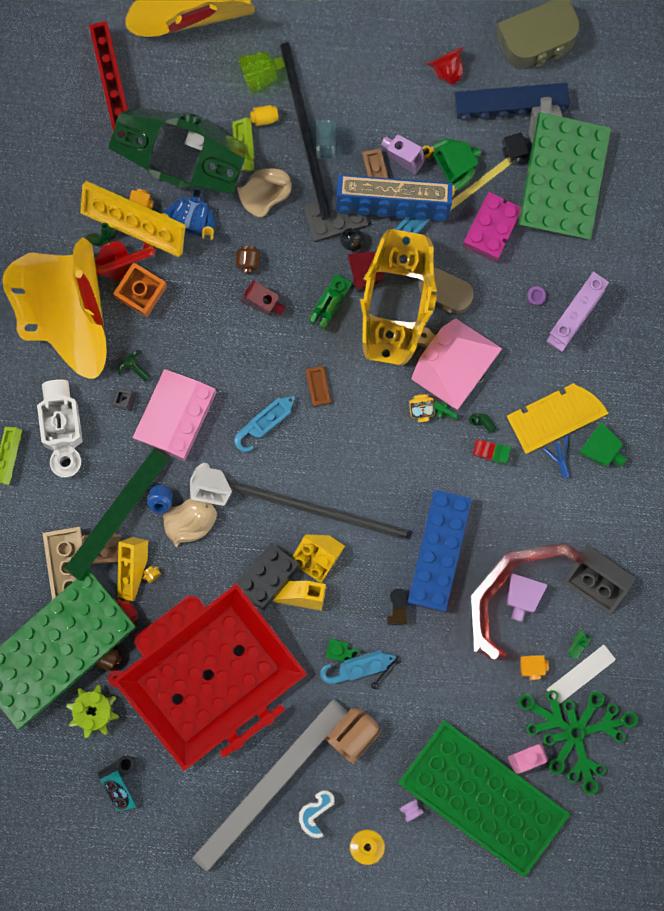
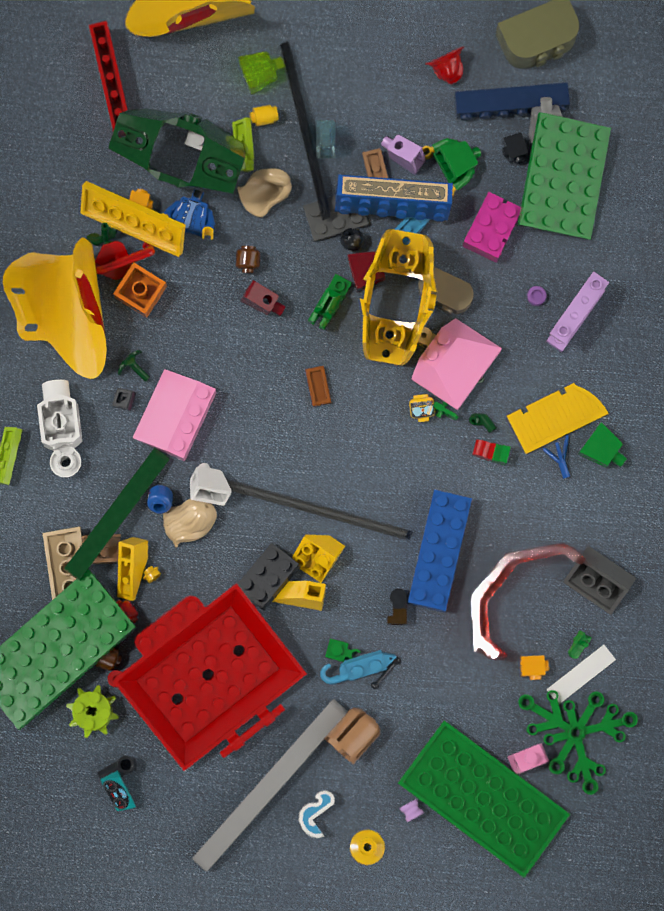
(265, 421): dark azure plate -> none
(479, 183): light yellow sticker -> none
(524, 595): lavender torso -> none

